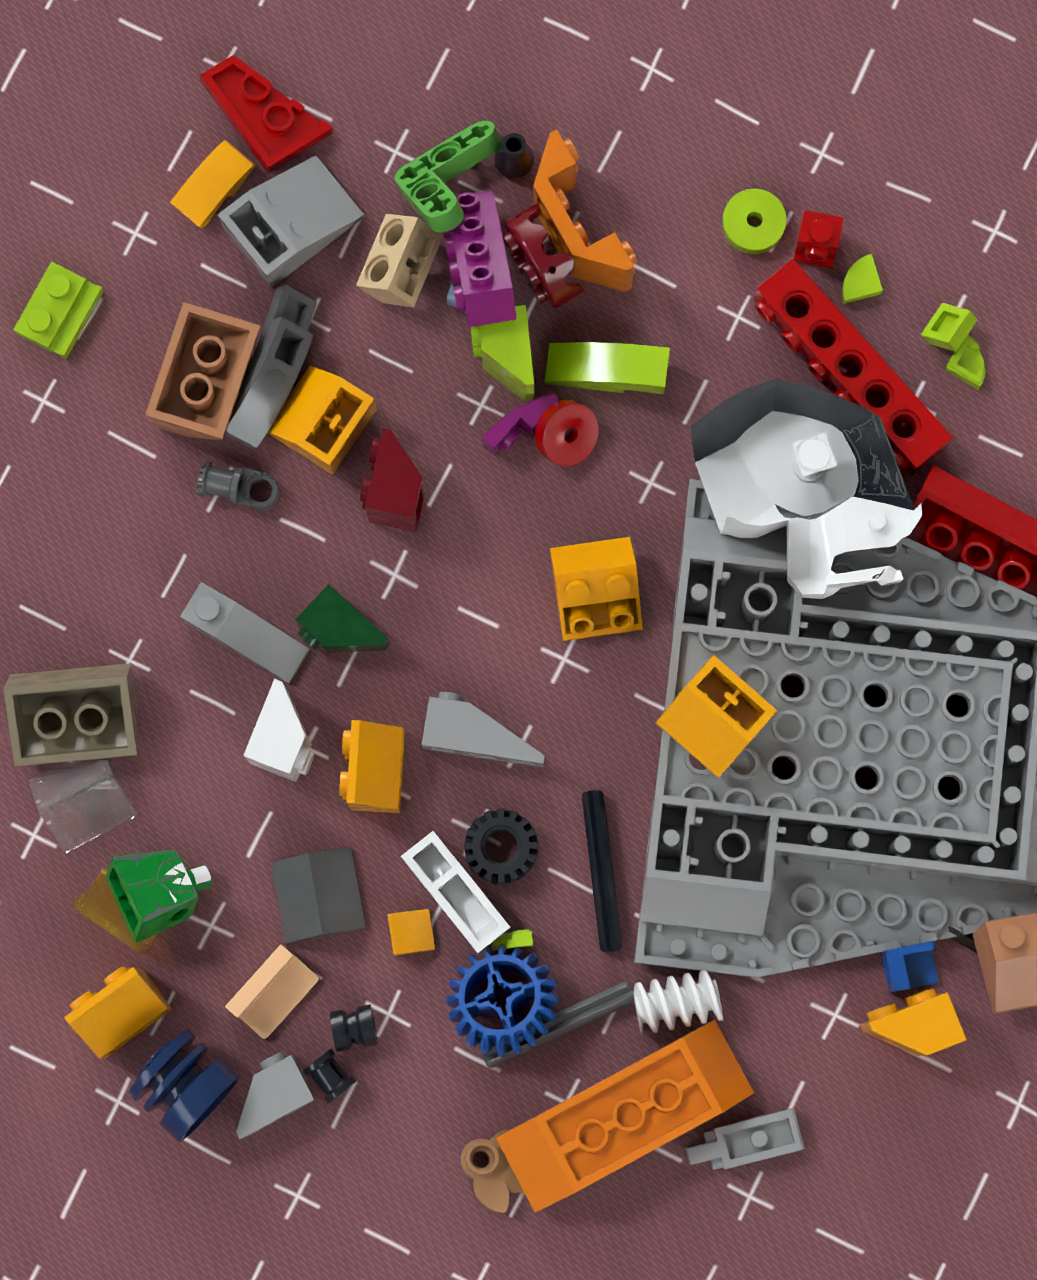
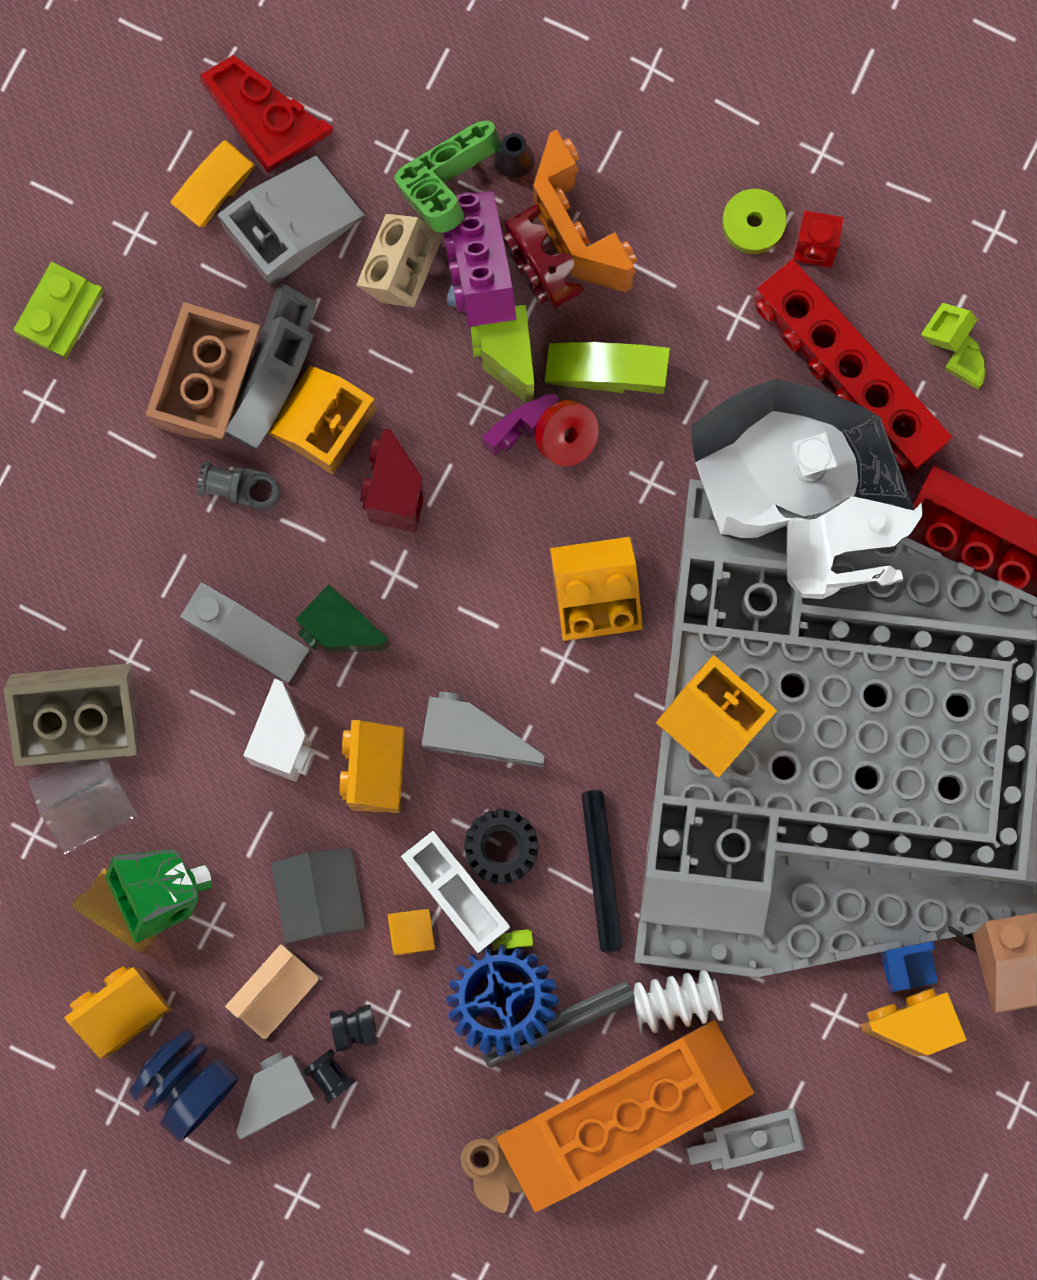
(861, 281): lime tile -> none

